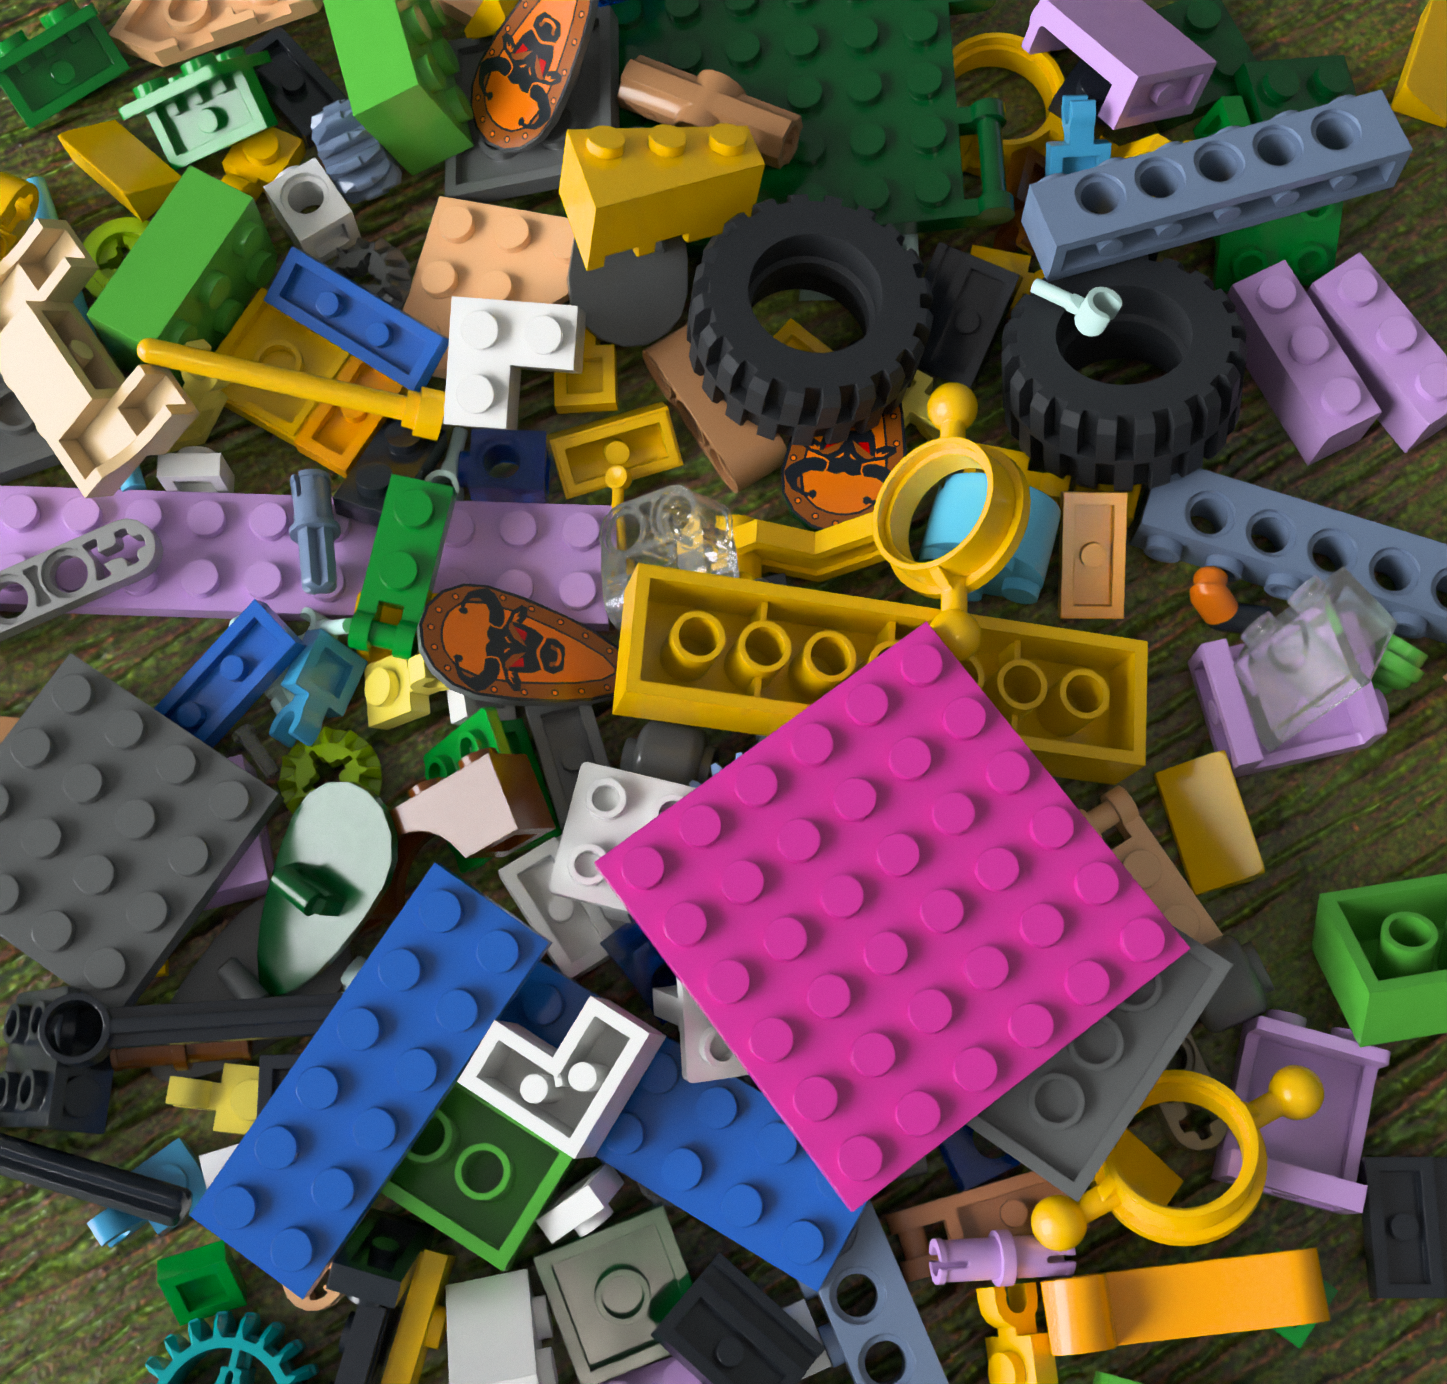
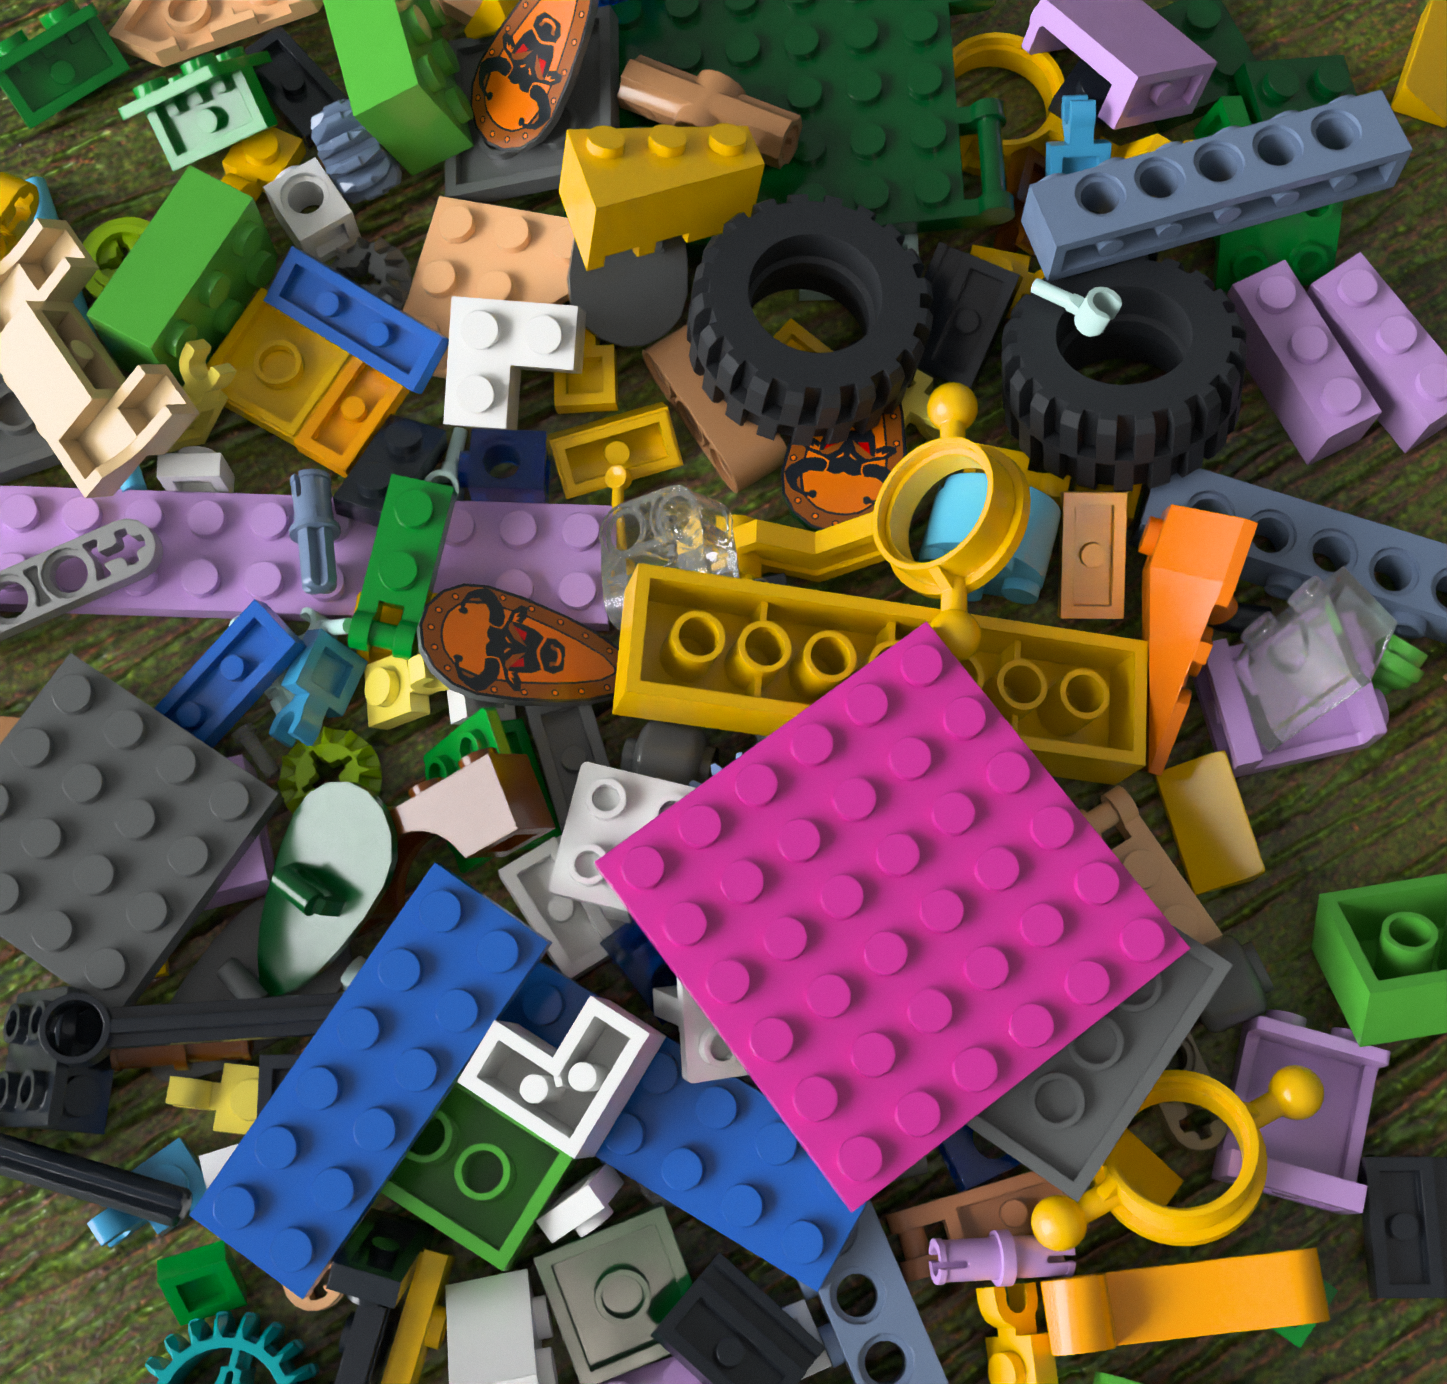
(121, 166): yellow slope -> none
(418, 410): yellow piece -> none
(1185, 579): none -> orange wedge

